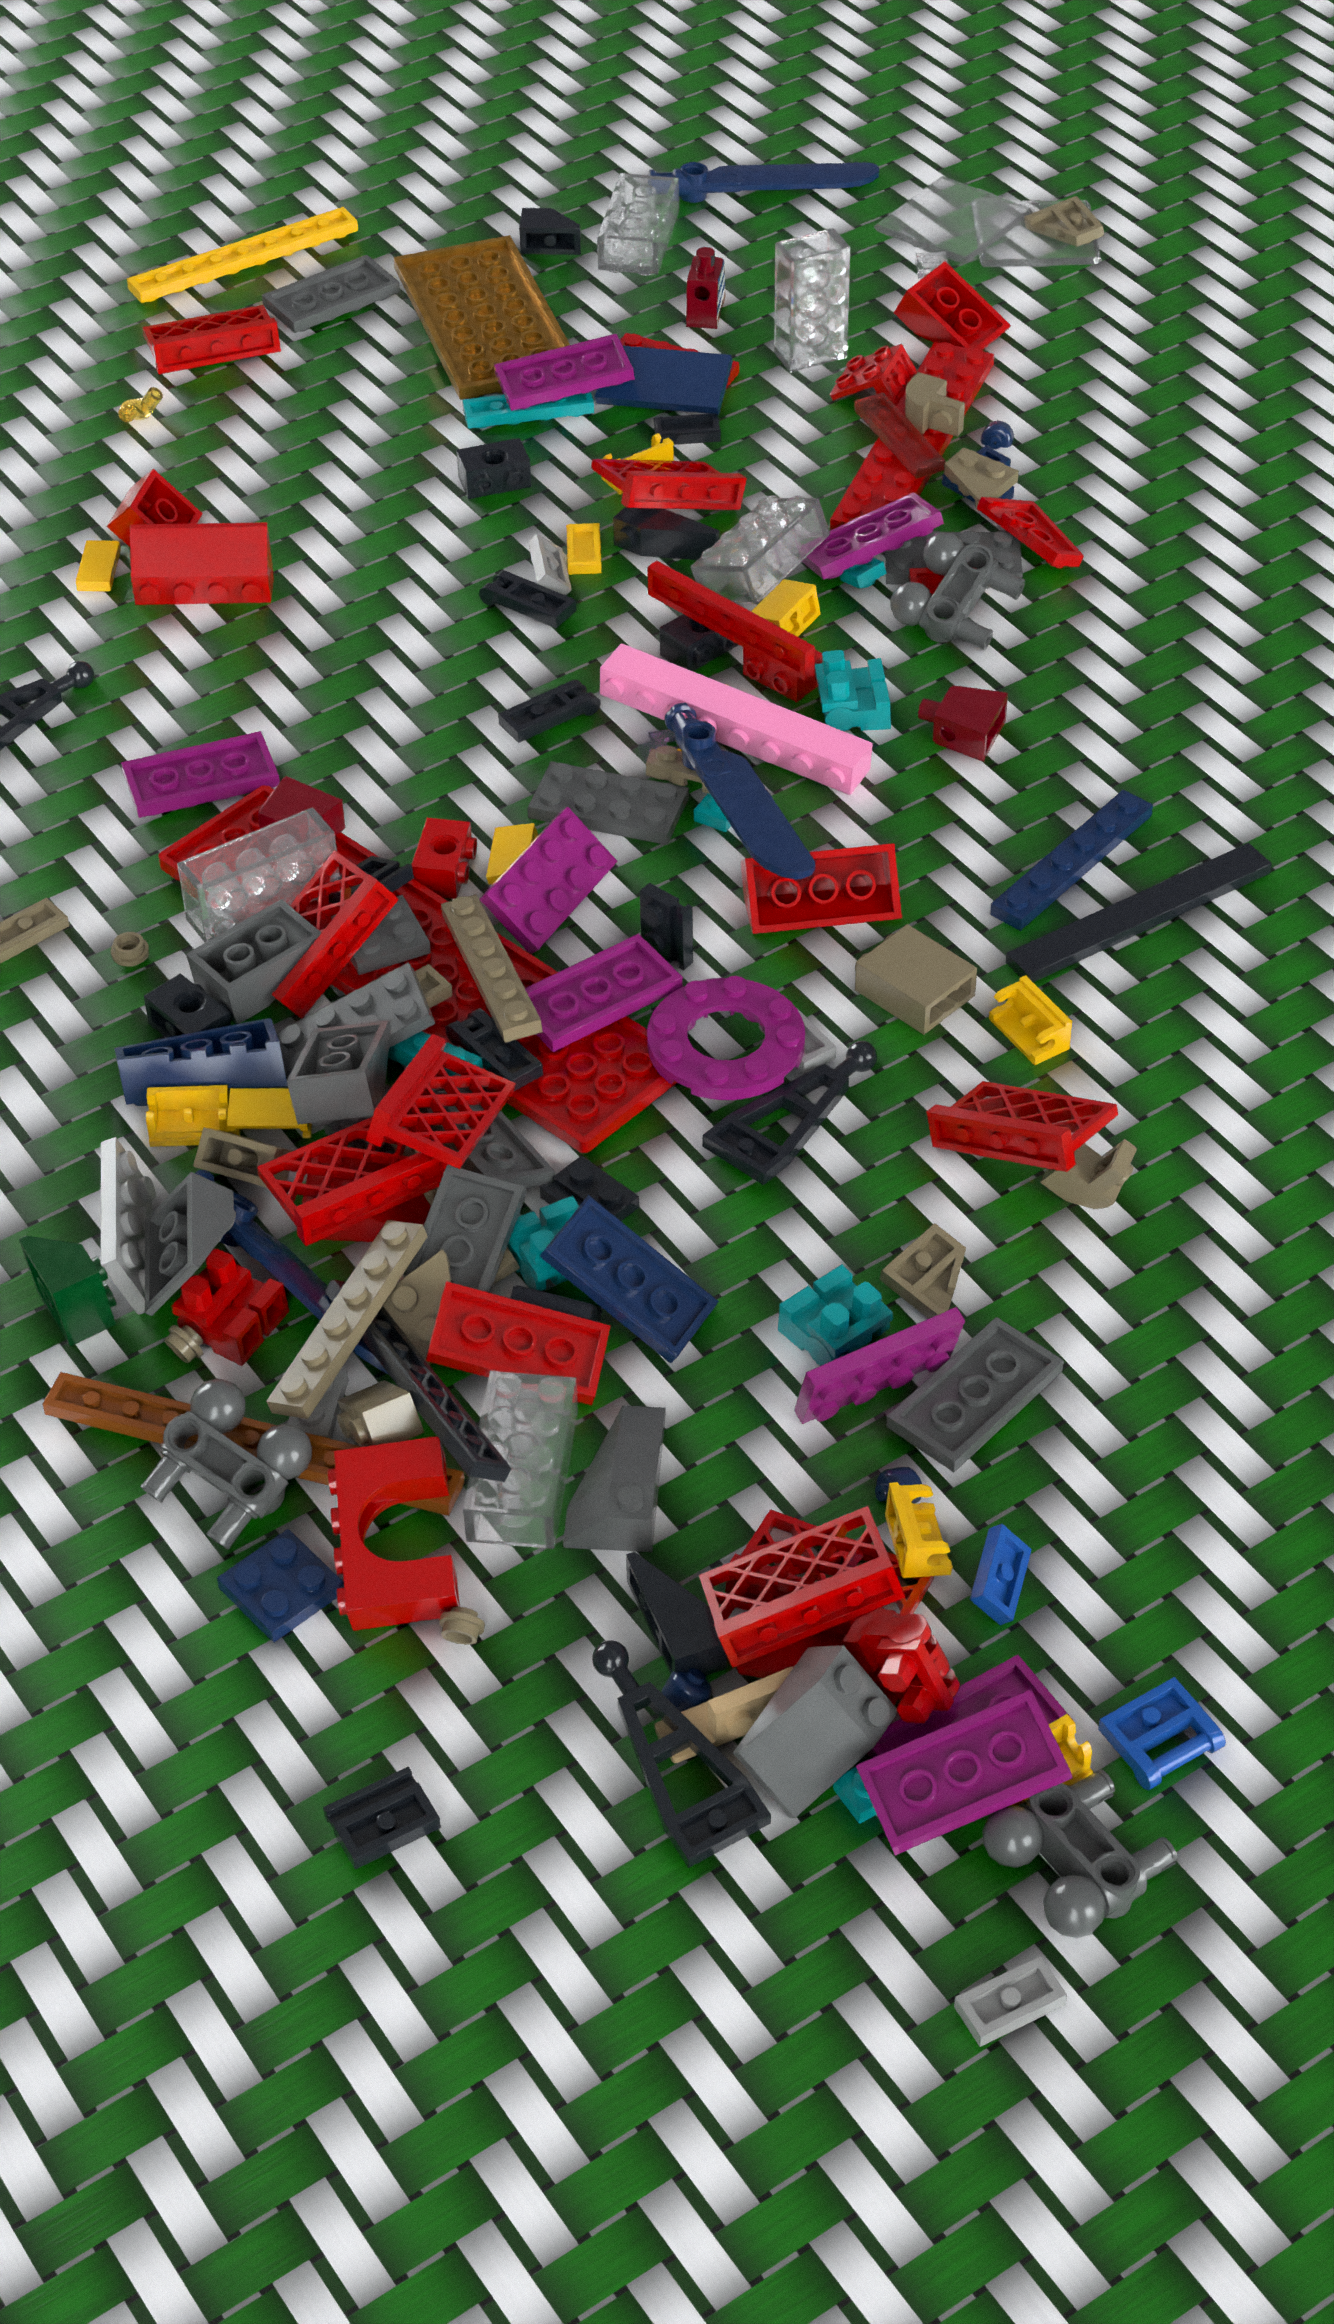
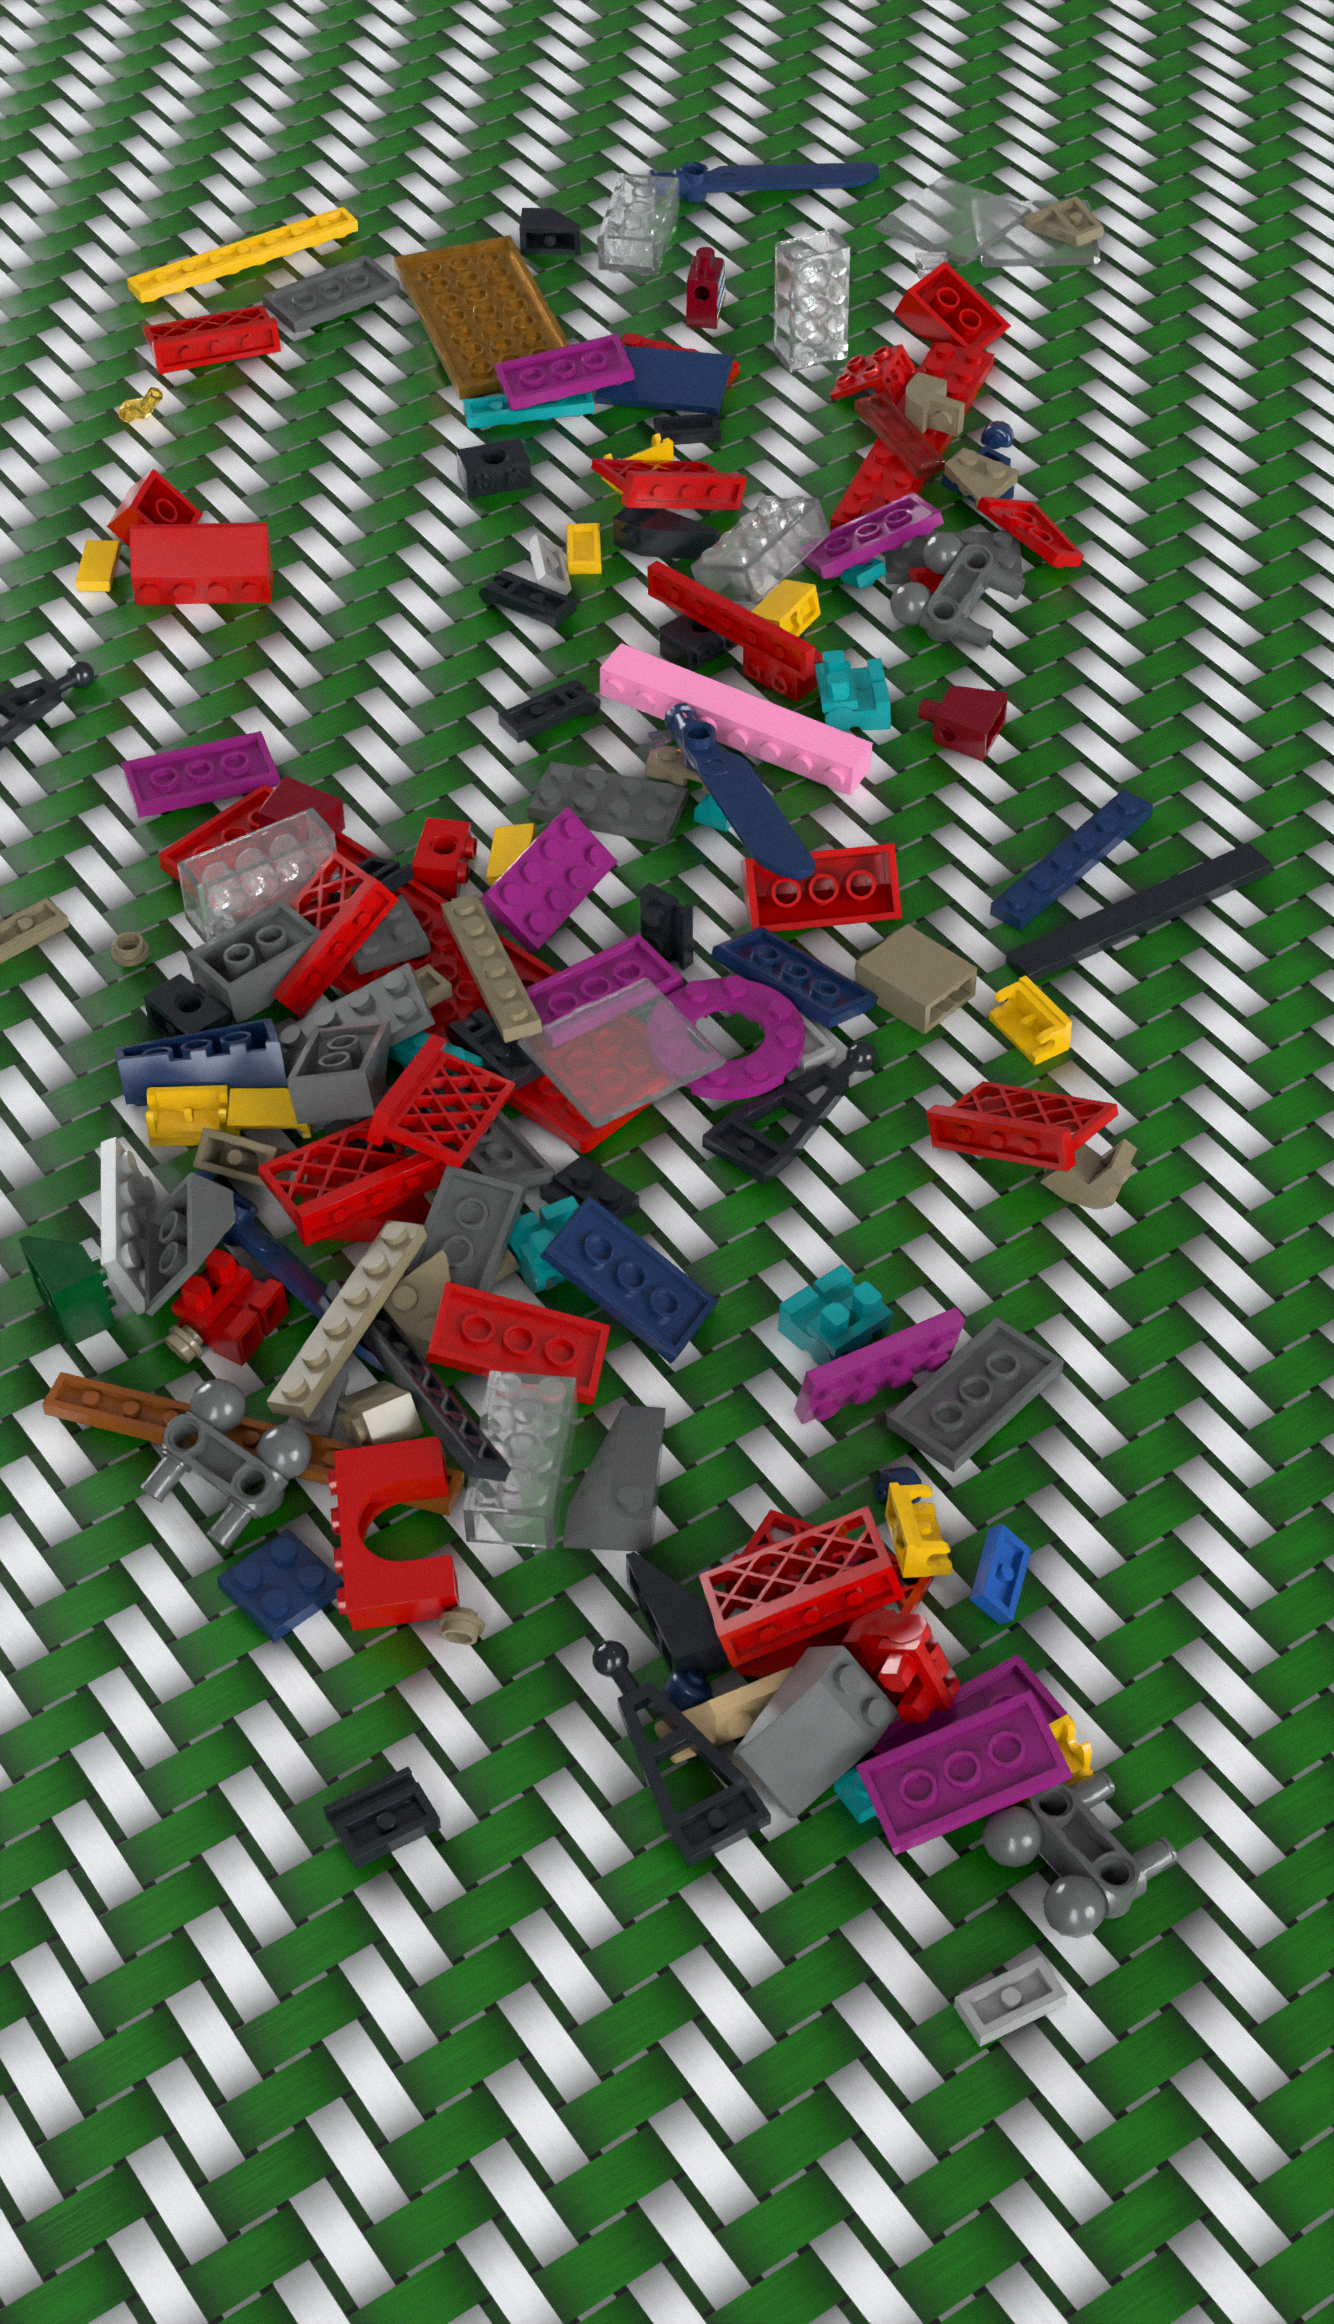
(557, 1303): black tile -> none
(621, 1052): none -> clear piece
(801, 978): none -> dark blue tile
(926, 1271): dark tan wing -> none
(1154, 1720): blue plate -> none

